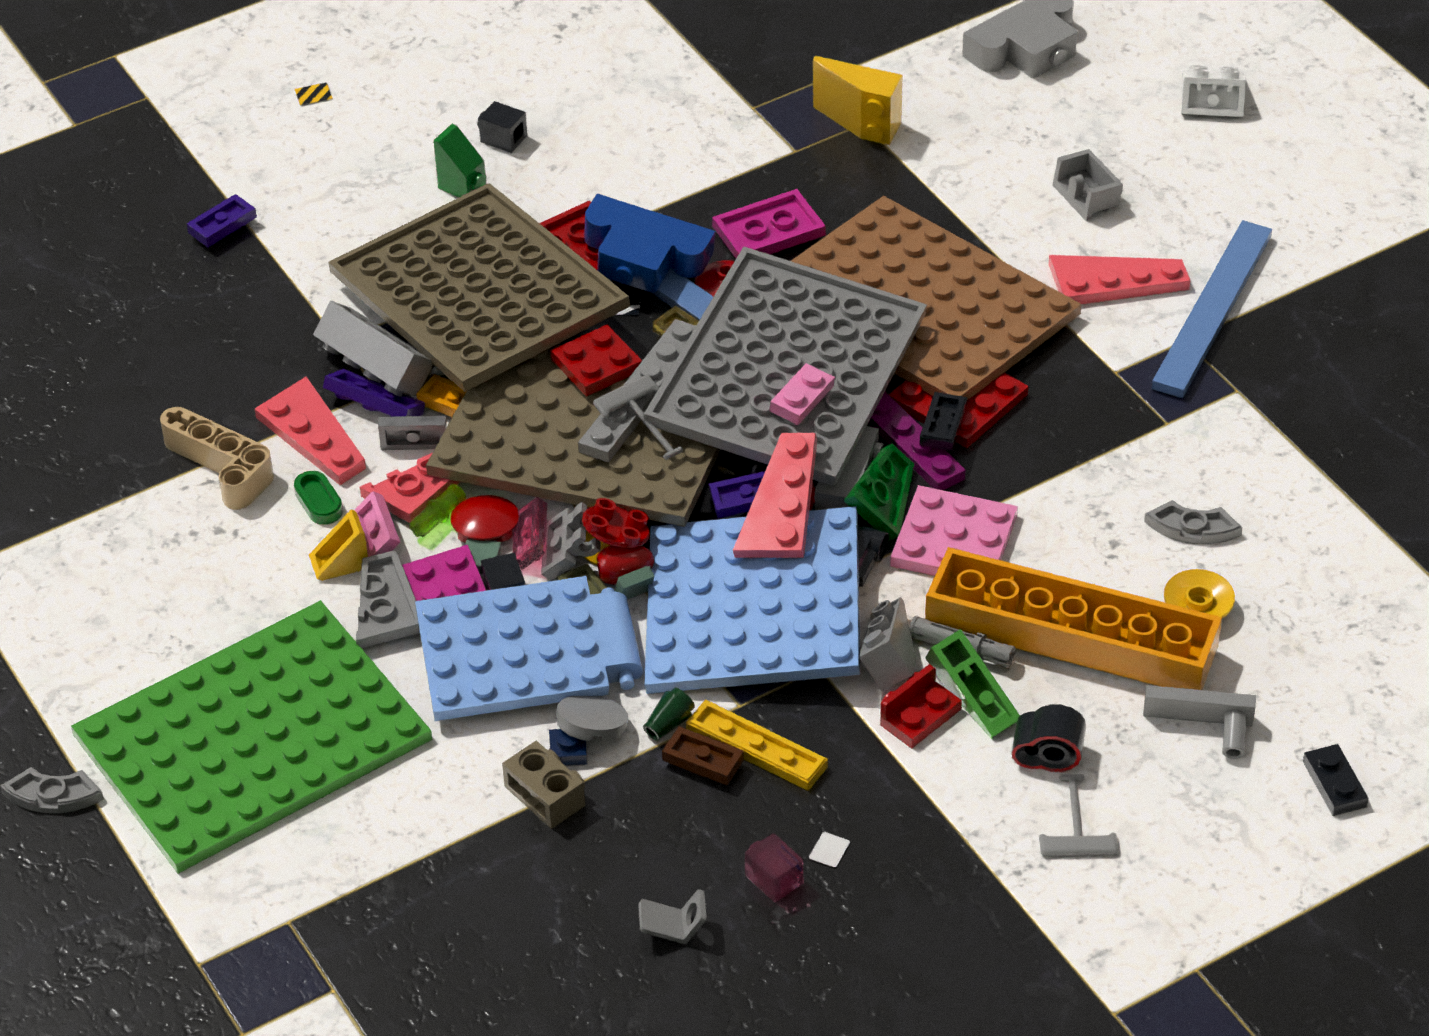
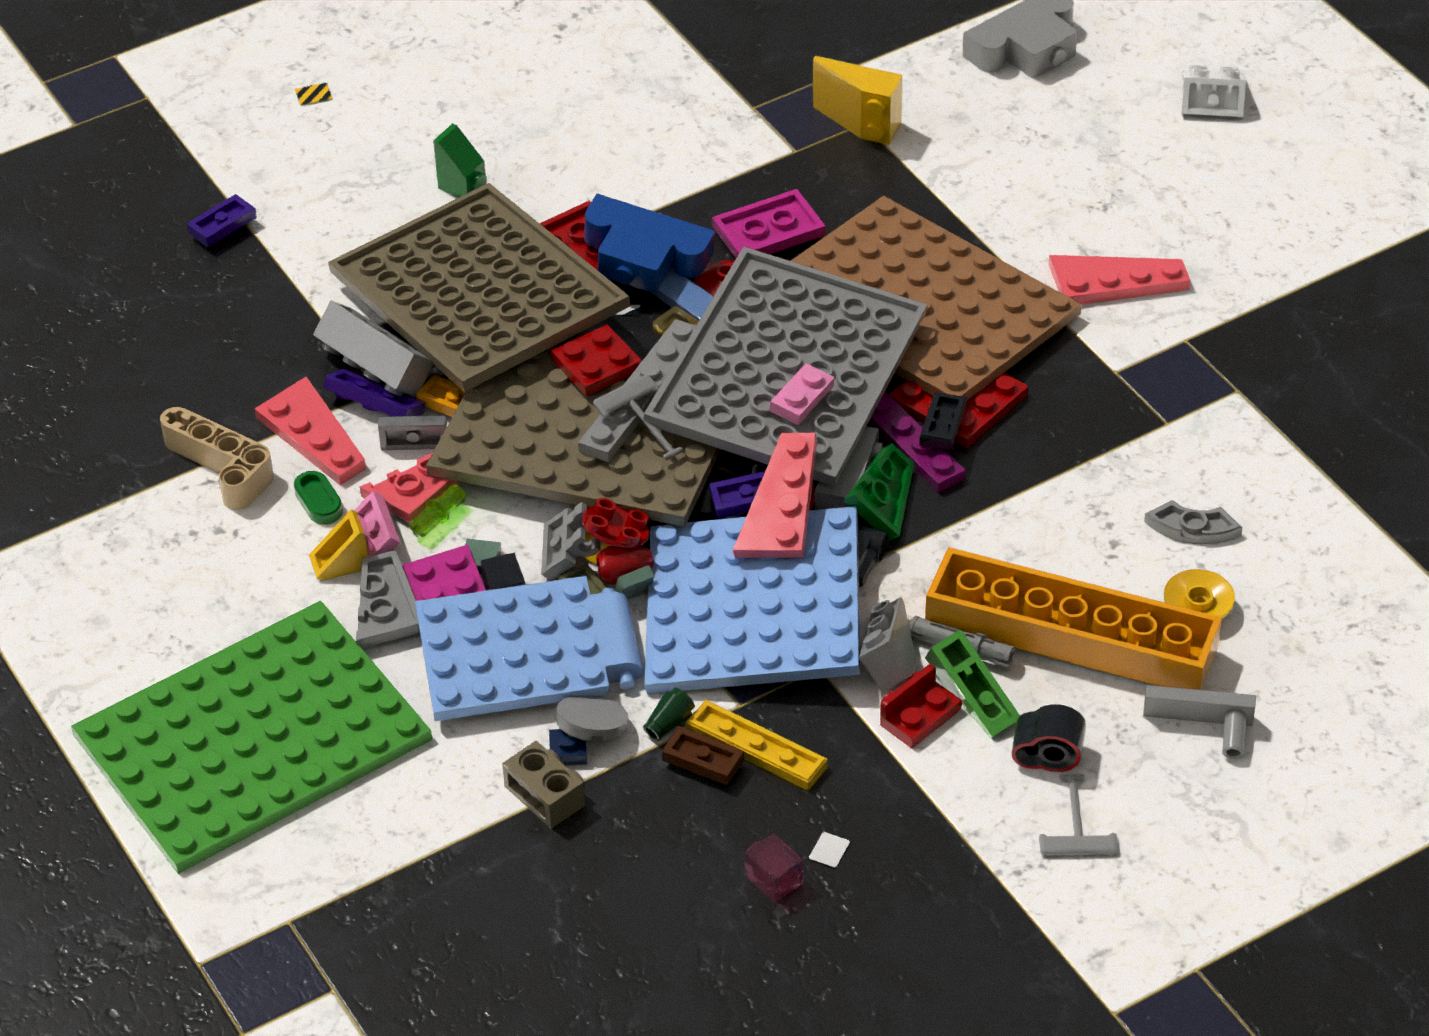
(52, 793): light grey tile -> none
(485, 518): red dish -> none
(502, 126): black brick -> none
(530, 533): clear pink plate -> none
(670, 921): light grey bracket -> none
(951, 520): bright pink plate -> none
(1086, 183): light grey window -> none
(1211, 309): medium blue tile -> none
(1335, 780): black plate -> none

